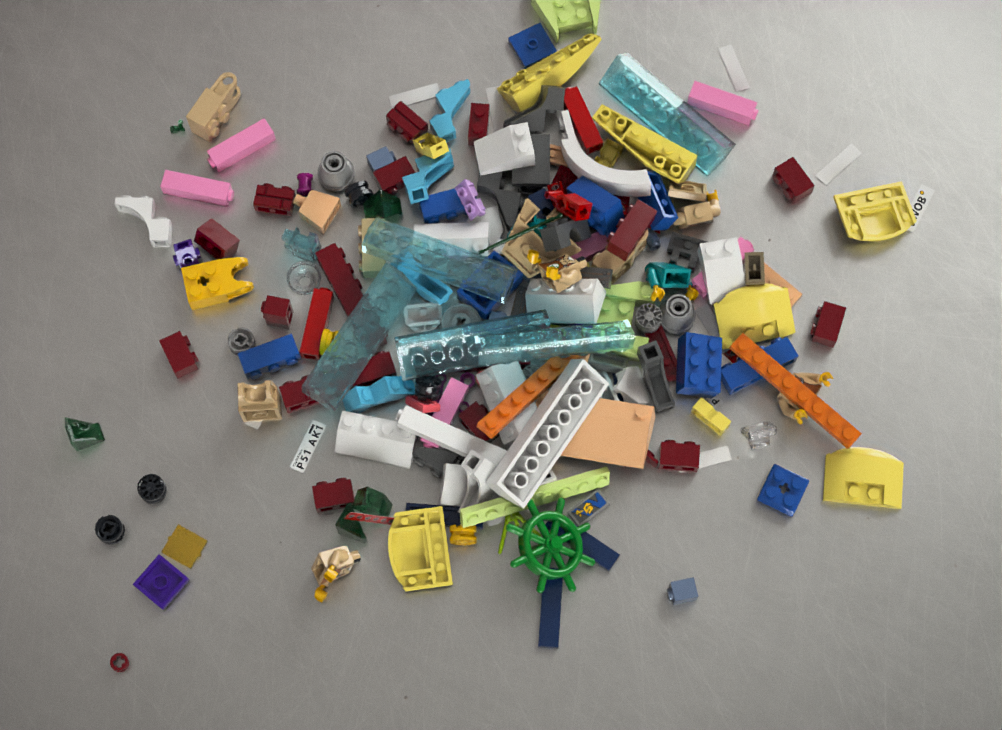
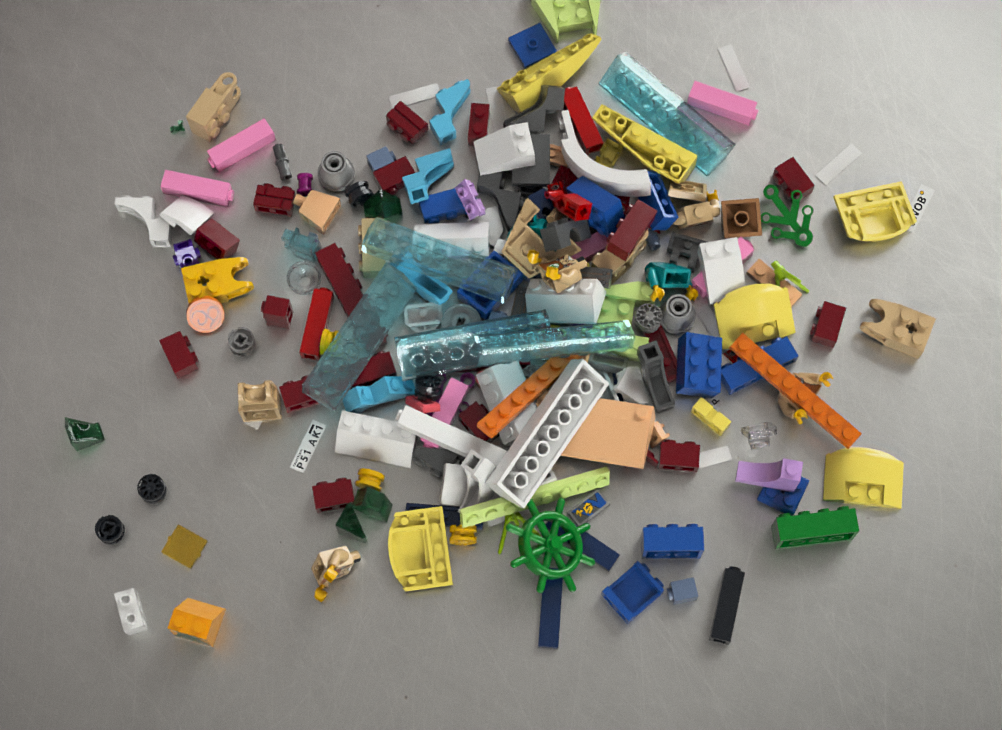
(114, 659): dark red bush -> none
(130, 611): none -> white brick
(161, 582): dark purple plate -> none
(187, 214): none -> white slope
(196, 621): none -> light orange slope
(205, 314): none -> tile
(269, 357): blue brick -> none
(282, 162): none -> dark grey axle
(369, 478): none -> yellow wheel
(369, 518): red sticker -> none
(432, 146): light yellow piece -> none
(521, 233): dark green piece -> none
(633, 592): none -> blue panel
(658, 435): none -> light nougat tile
(672, 542): none -> blue brick
(727, 605): none -> black brick
(741, 218): none -> medium nougat slope
(754, 268): dark tan slope -> none
(778, 475): none -> lavender arch
(781, 274): none -> lime plant
(789, 218): none -> green plant
(815, 527): none -> green brick
(895, 324): none -> tan brick

